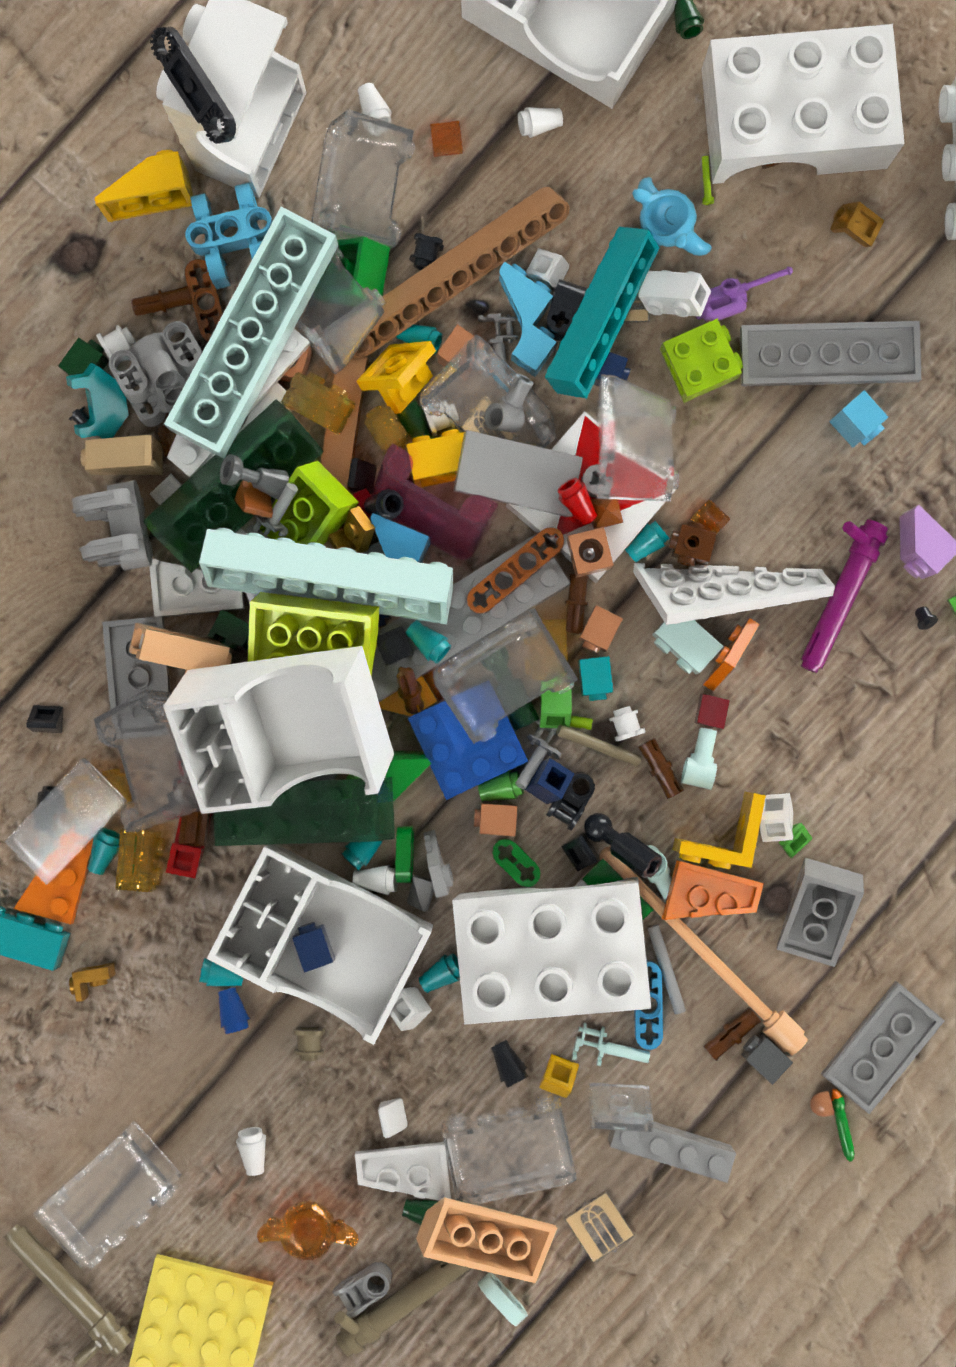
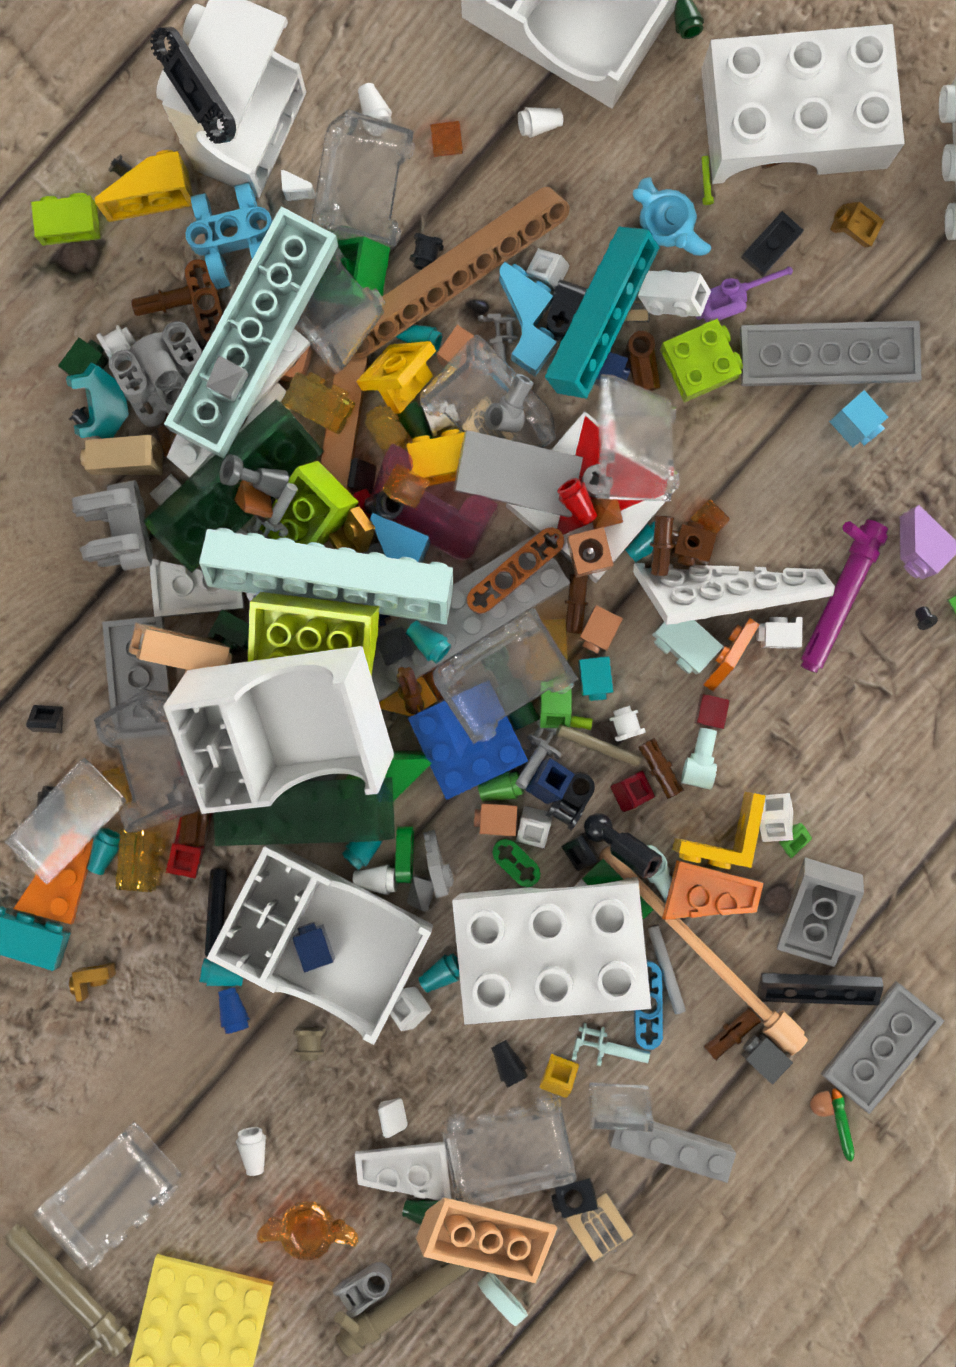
(65, 219): none -> lime brick
(119, 166): none -> black piece
(216, 907): none -> black axle
(227, 378): none -> light grey slope
(295, 187): none -> white slope
(405, 486): none -> clear orange slope
(534, 827): none -> white slope
(589, 1199): none -> black brick
(632, 791): none -> dark red slope
(643, 365): none -> reddish brown piece
(661, 545): none -> reddish brown axle
(772, 243): none -> black plate
(780, 633): none -> white brick
(820, 989): none -> black plate

